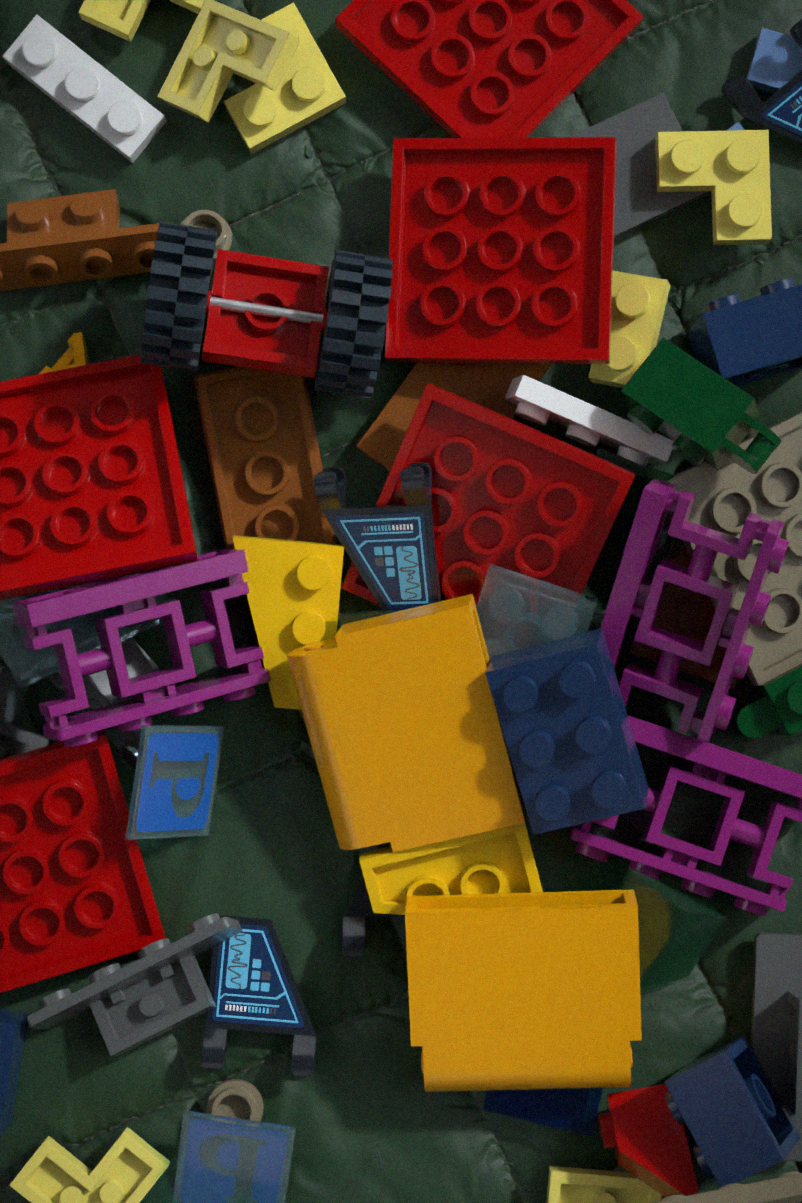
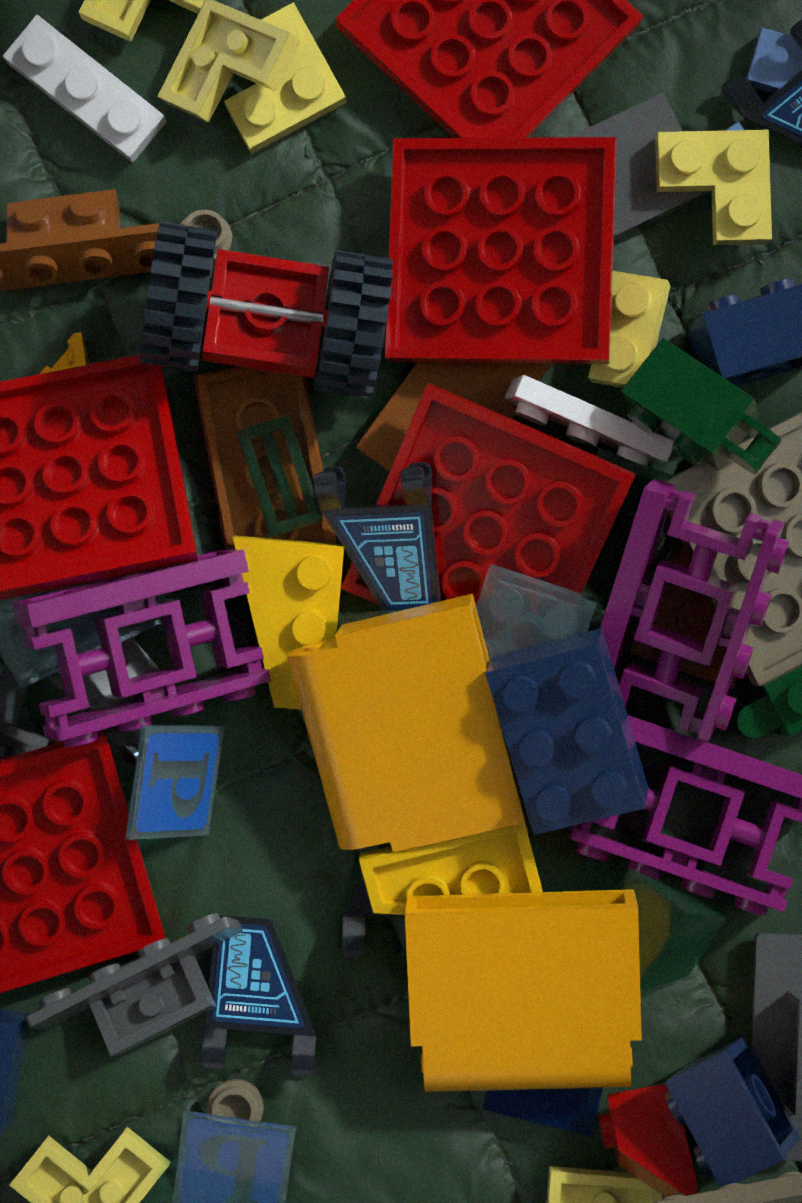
(294, 521): none -> clear green tile

